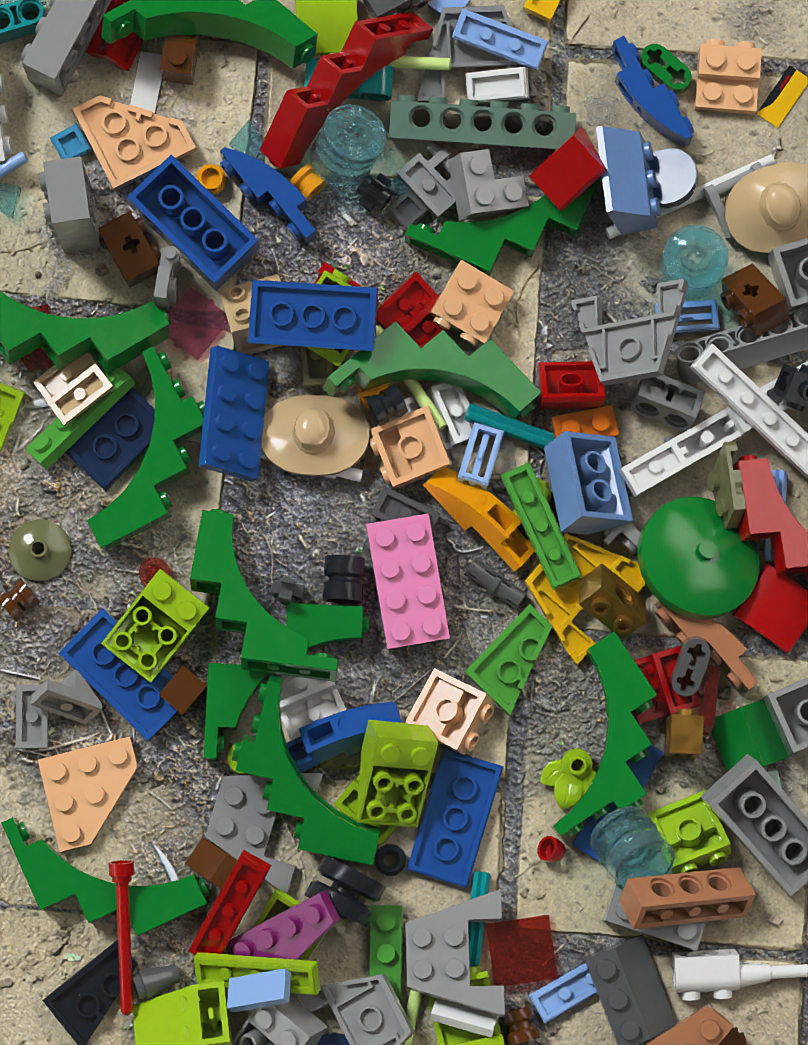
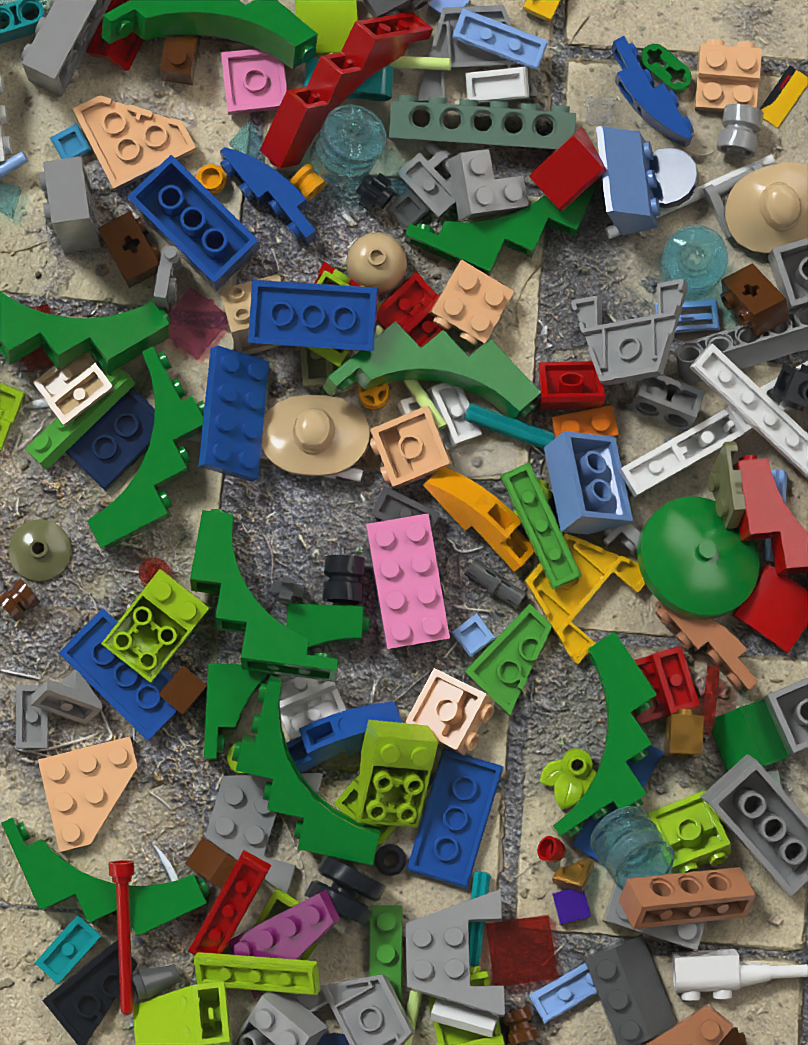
(68, 949): none -> teal plate
(147, 81): white sticker -> none
(253, 81): none -> bright pink plate
(259, 990): light blue tile -> none
(377, 262): none -> tan cylinder
(384, 406): black wheel -> none
(473, 635): none -> light blue tile
(474, 478): light blue tile -> none
(571, 905): none -> dark purple tile
(574, 875): none -> pearl gold tile
(612, 601): pearl gold brick -> none
(683, 664): dark grey beam -> none
(741, 125): none -> light grey wheel

